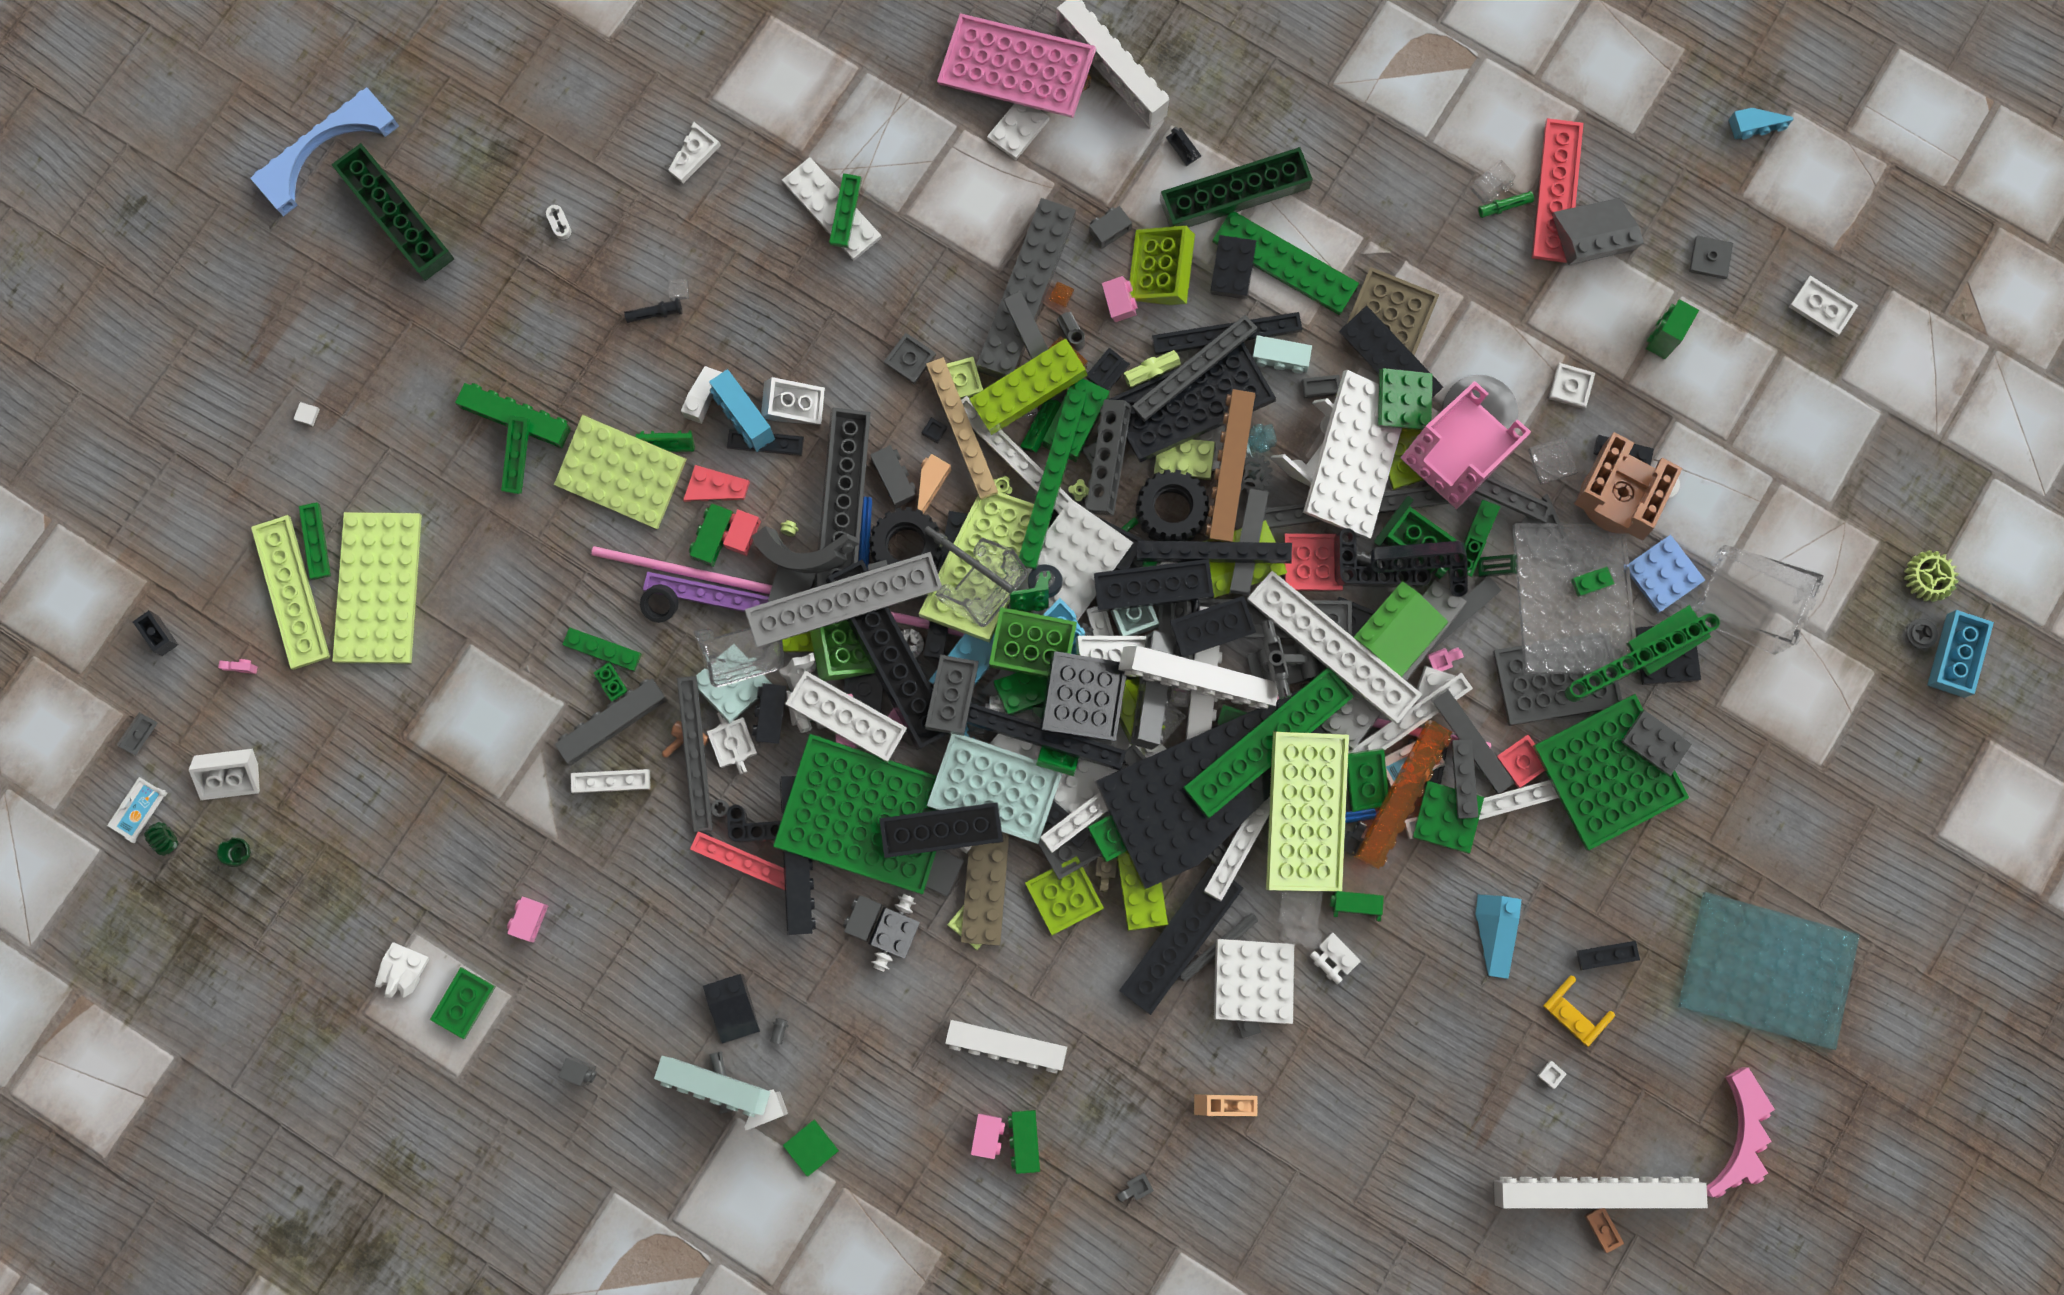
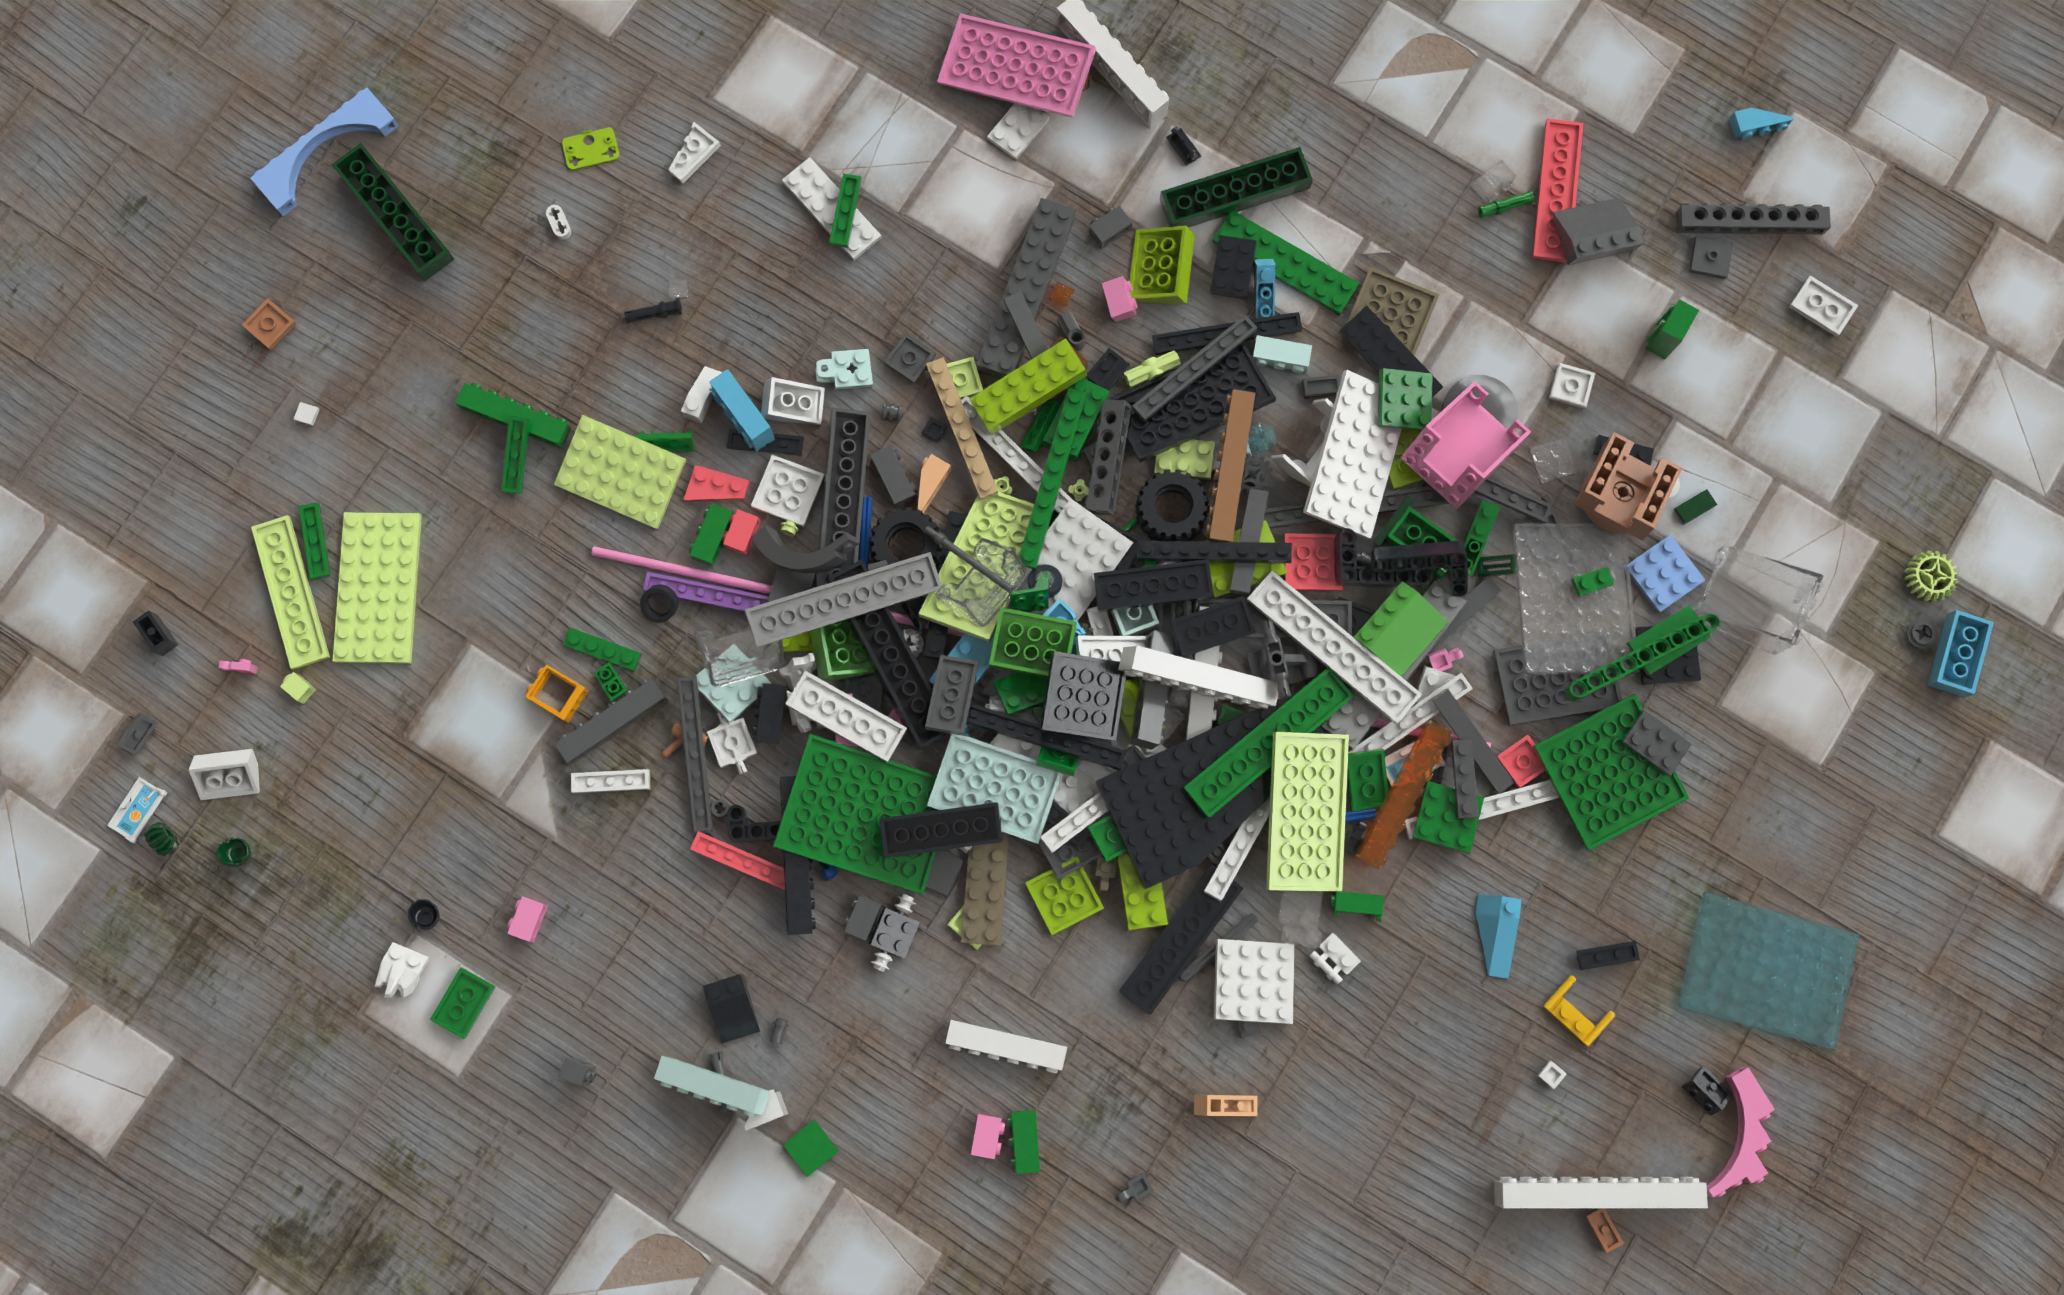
(269, 324): none -> nougat plate
(298, 687): none -> yellowish green brick
(423, 914): none -> black hair
(572, 703): none -> light orange window
(592, 153): none -> lime axle
(788, 490): none -> white plate
(828, 871): none -> blue hinge
(837, 372): none -> light aqua plate
(892, 412): none -> dark grey bush
(912, 608): none -> black slope
(1264, 287): none -> medium azure slope
(1695, 506): none -> dark green tile
(1707, 1091): none -> black bracket
(1818, 215): none -> dark grey brick

